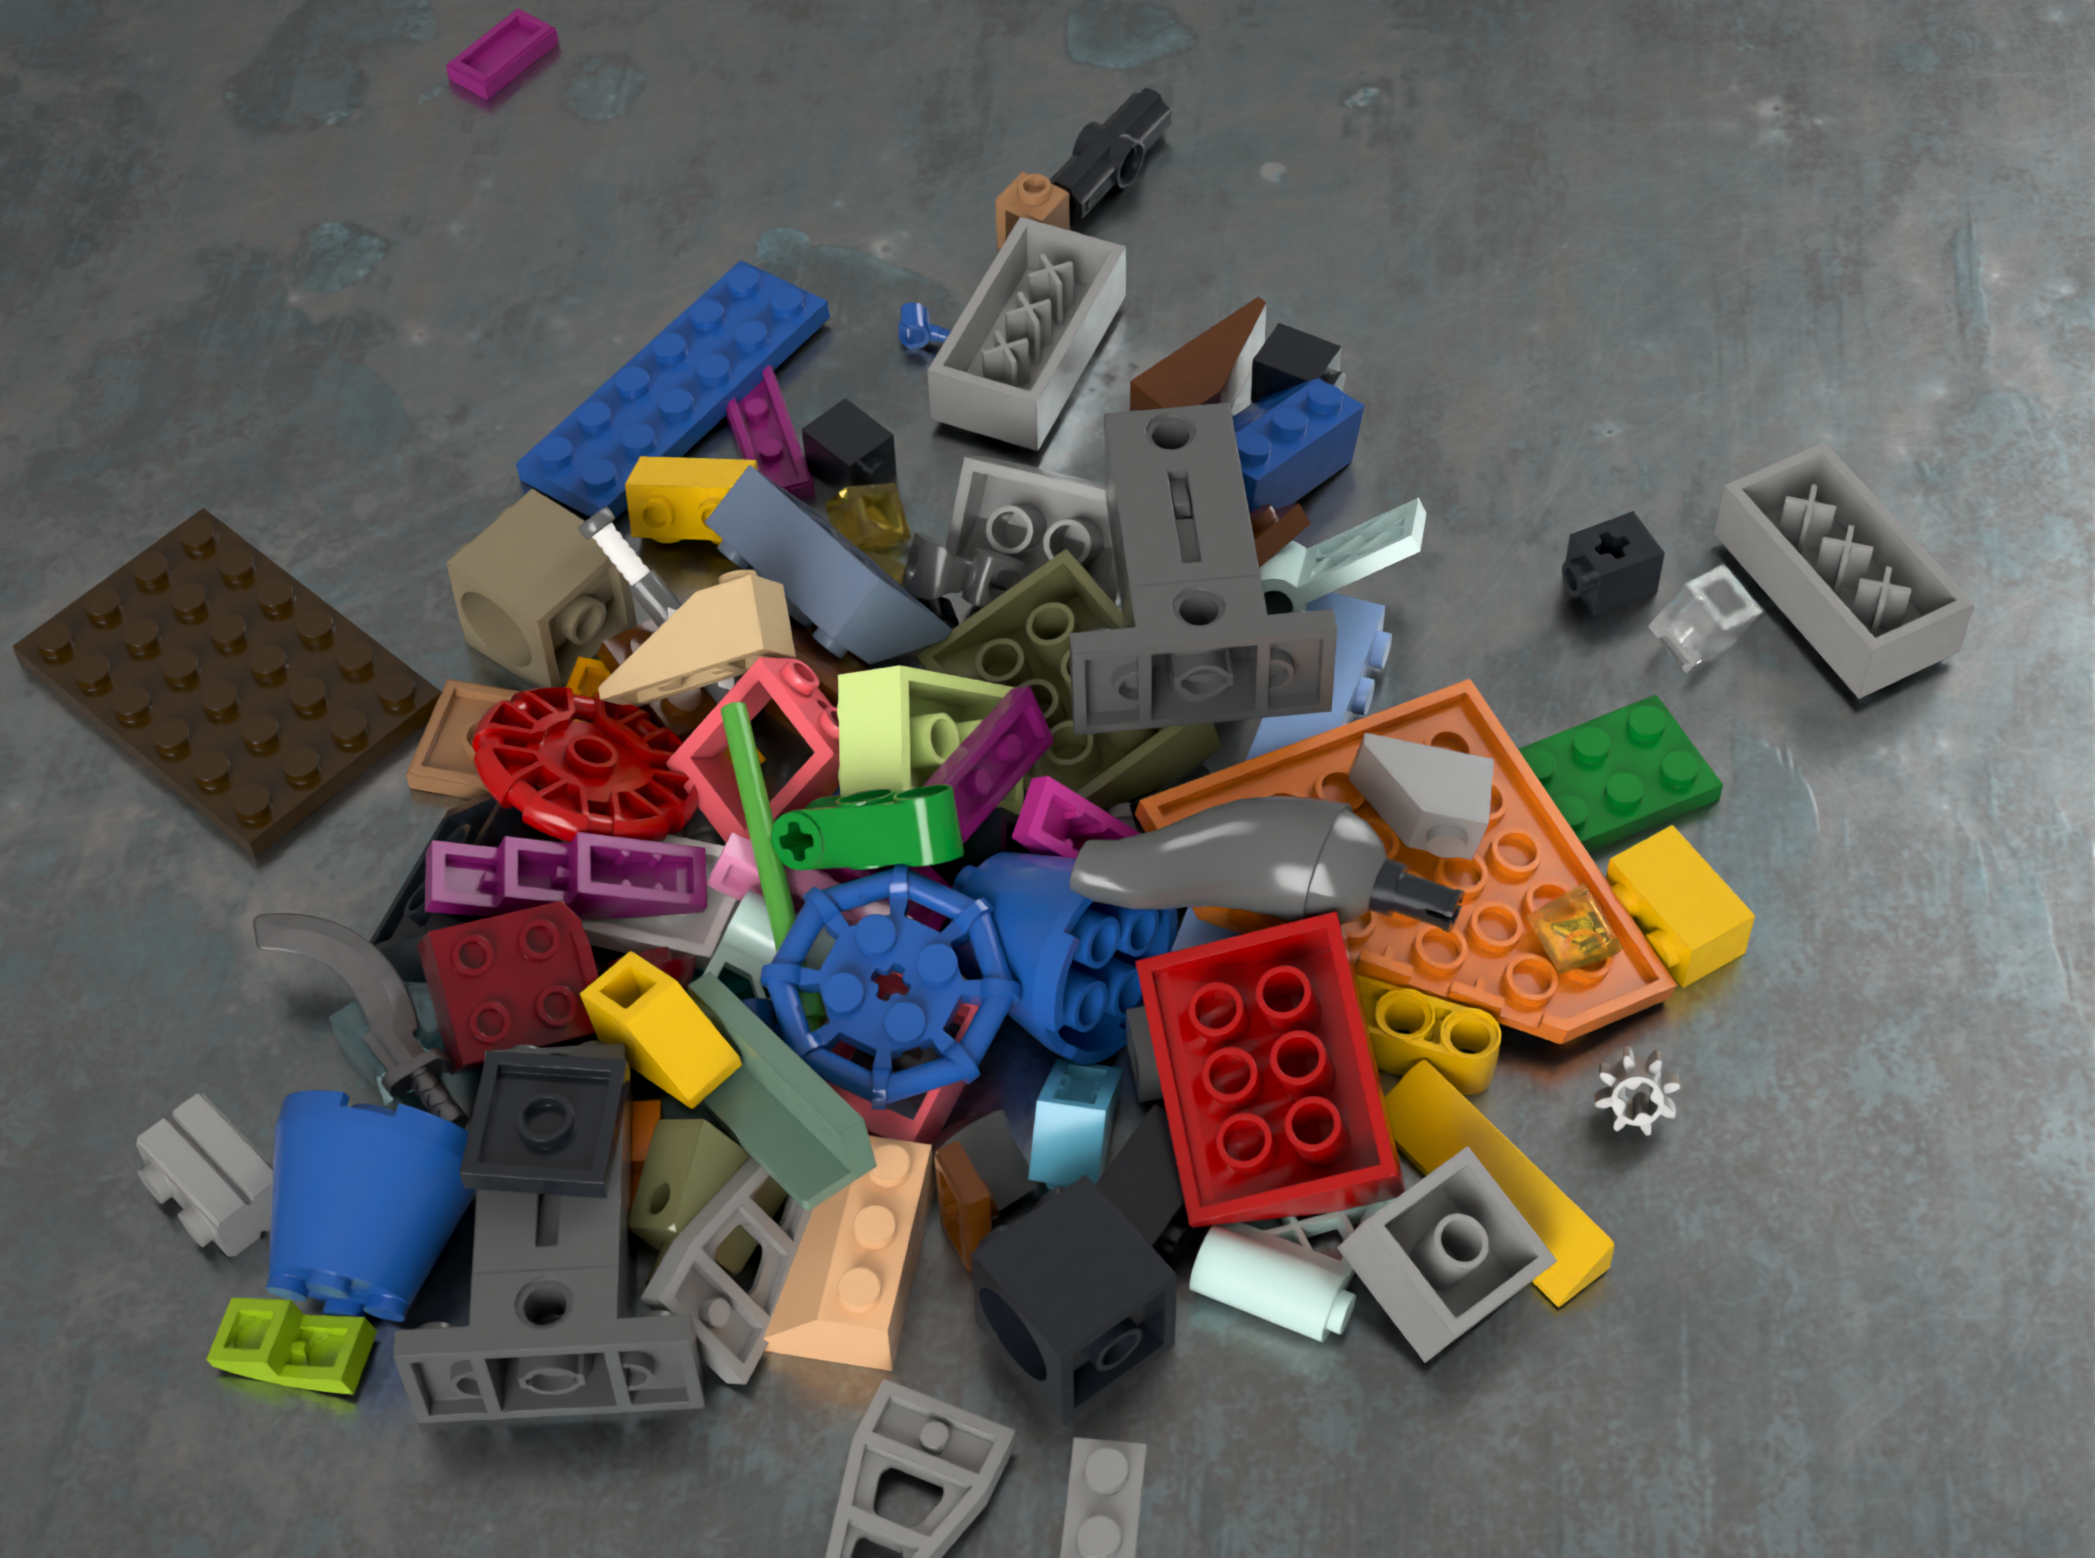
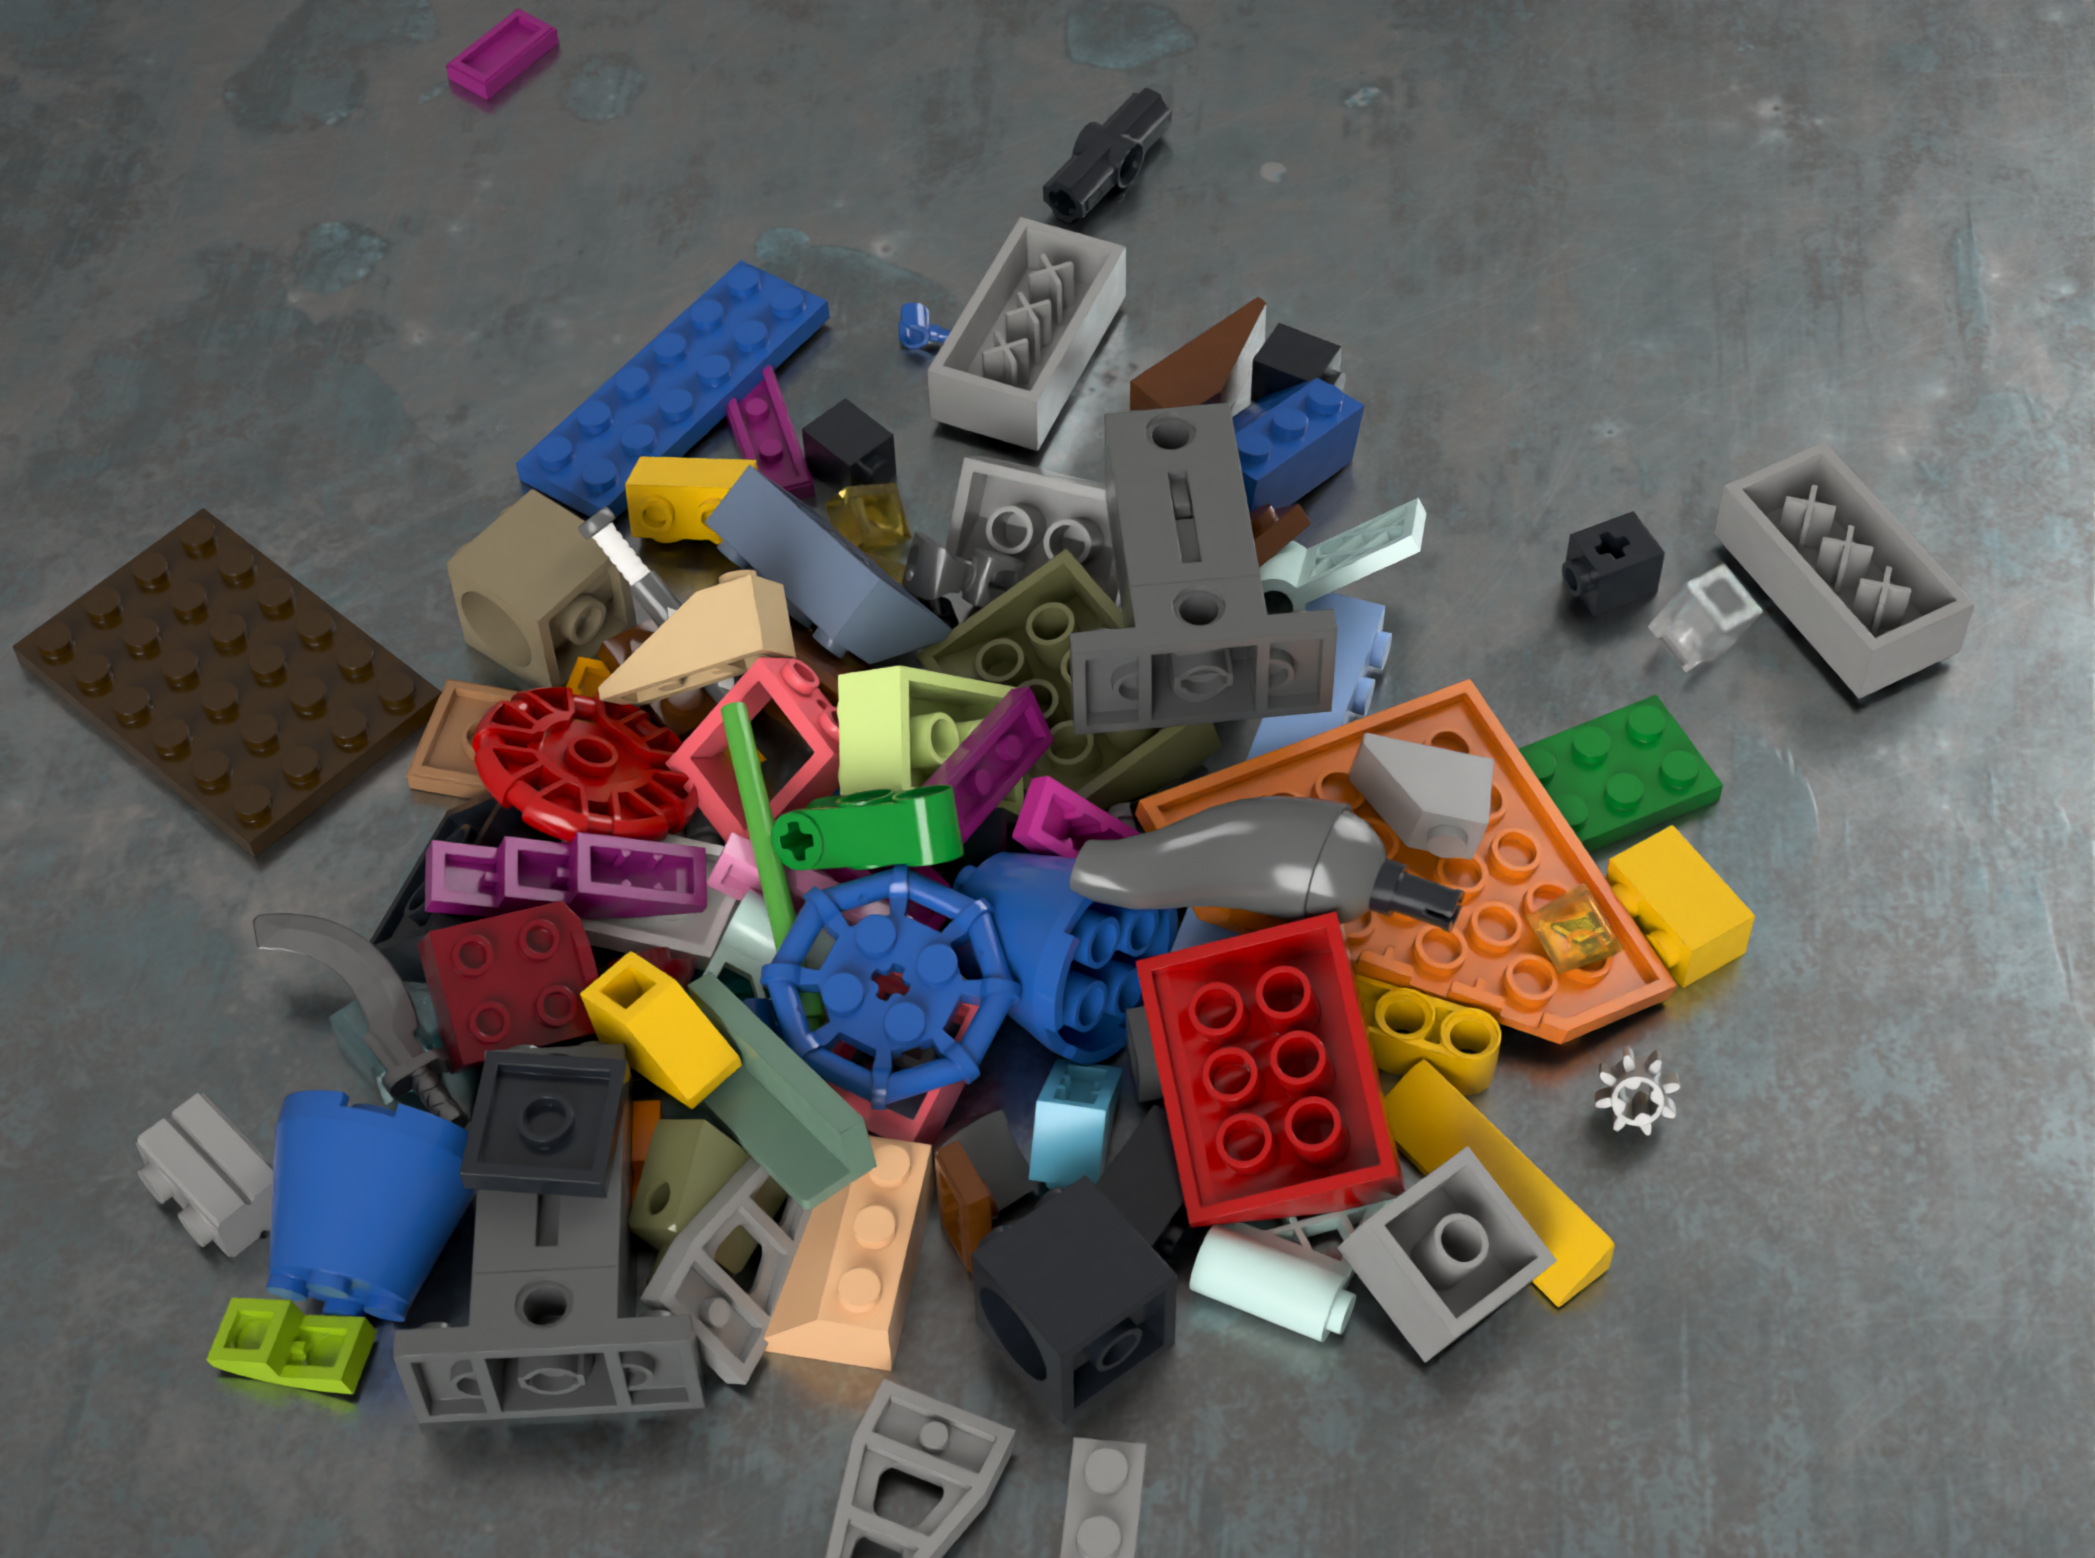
(1031, 198): medium nougat window -> none

